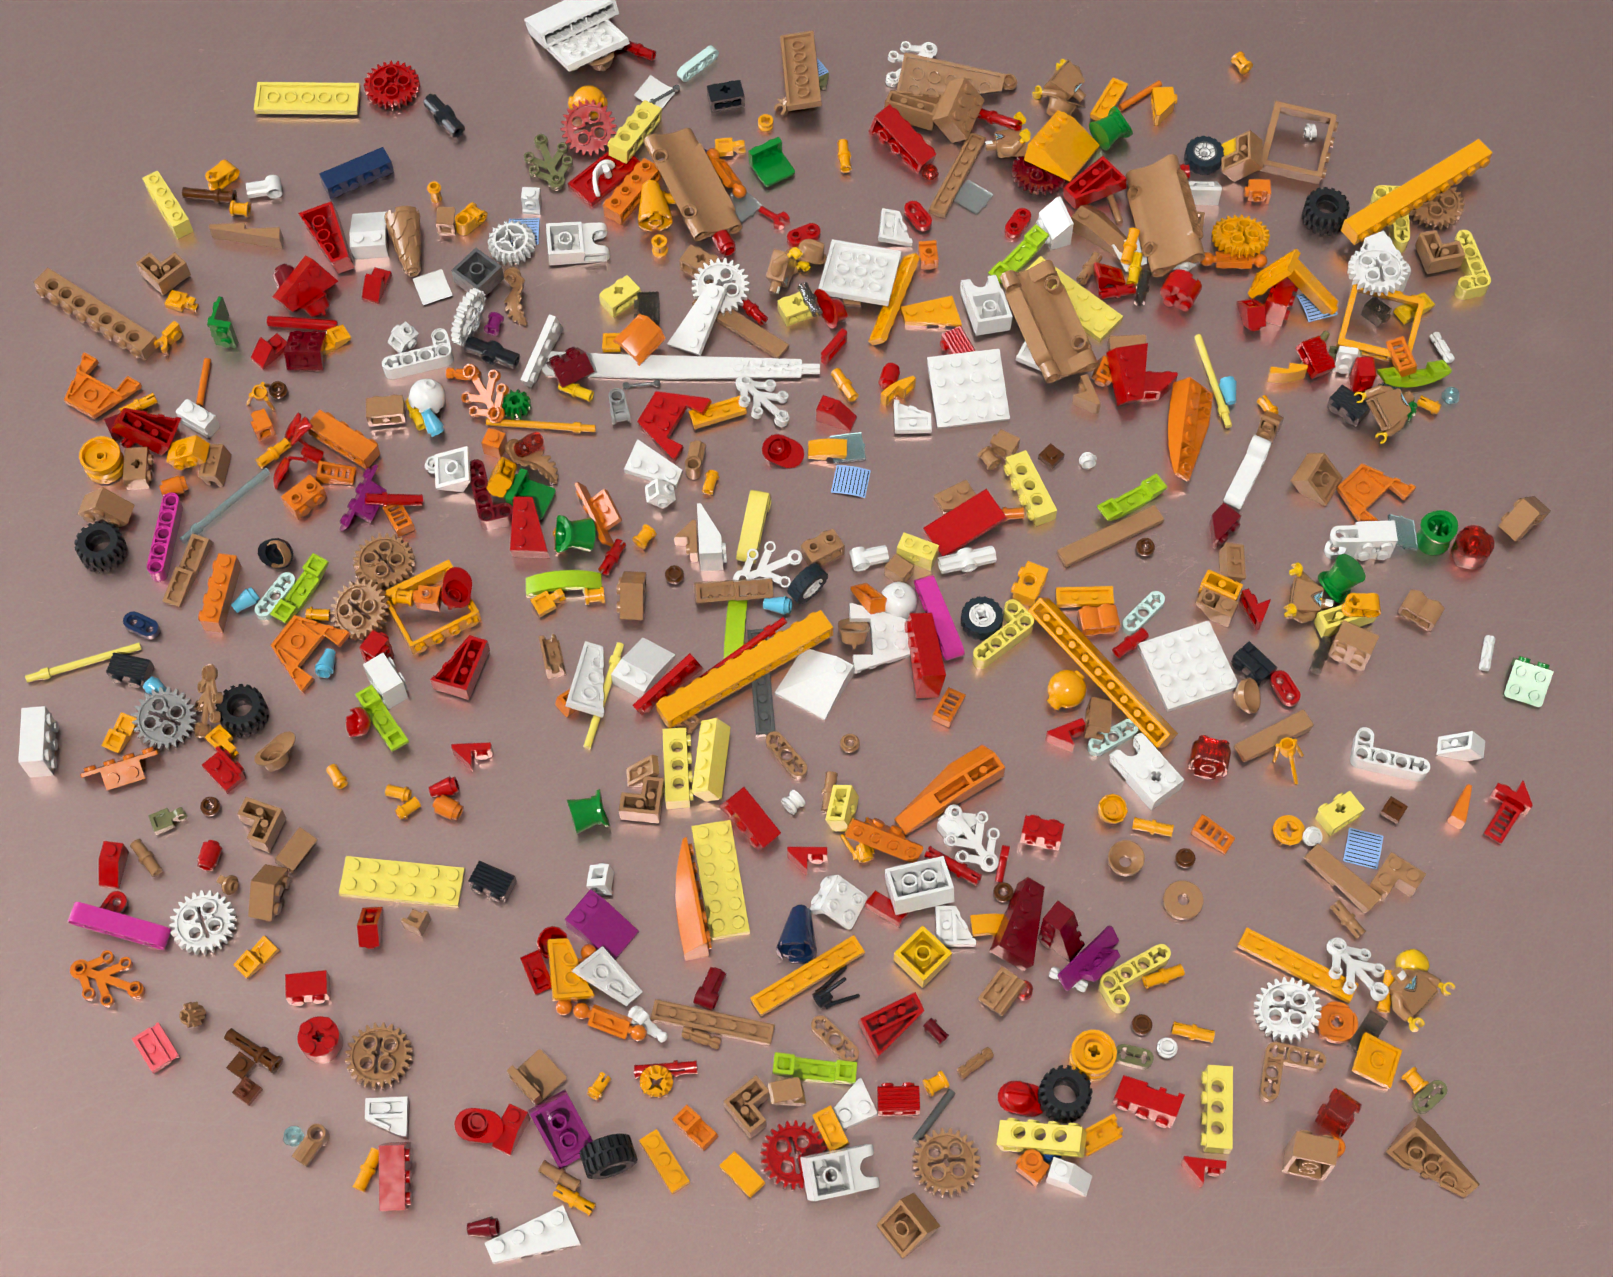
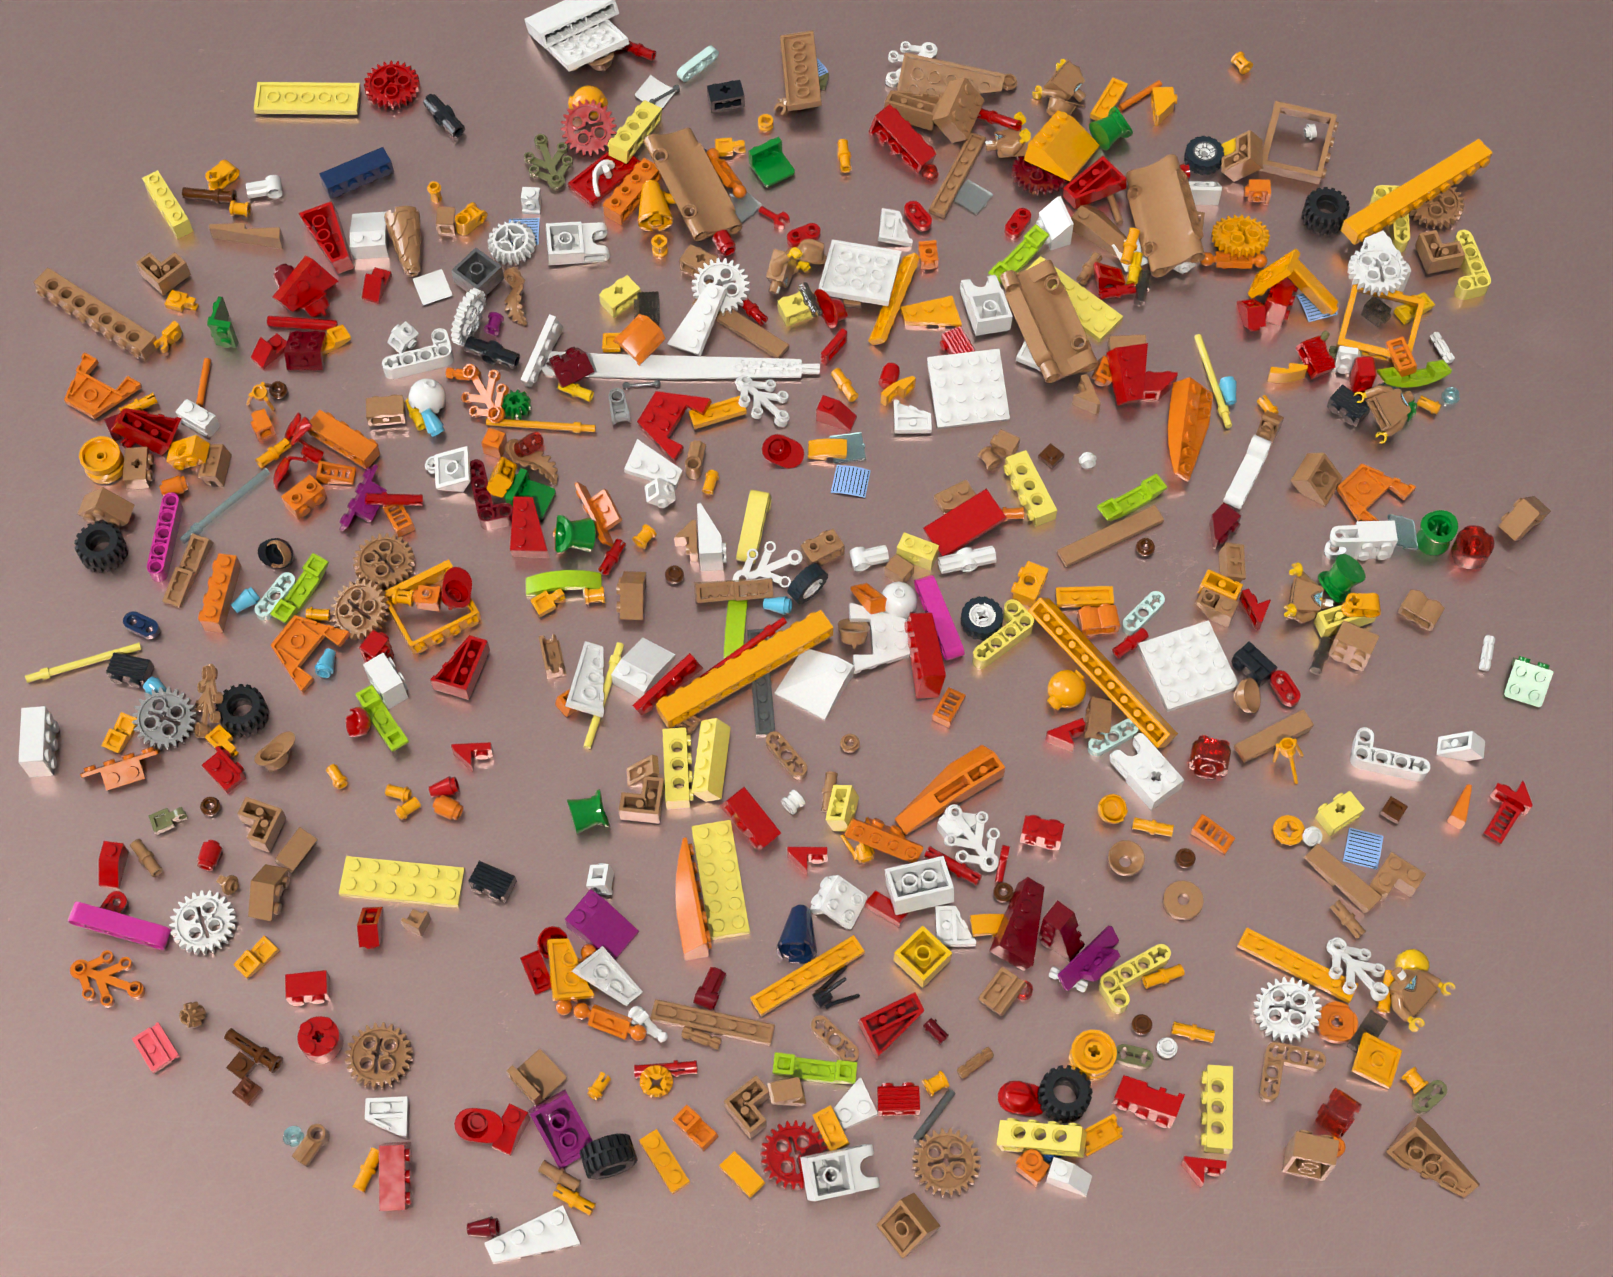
(1180, 290): red brick -> none

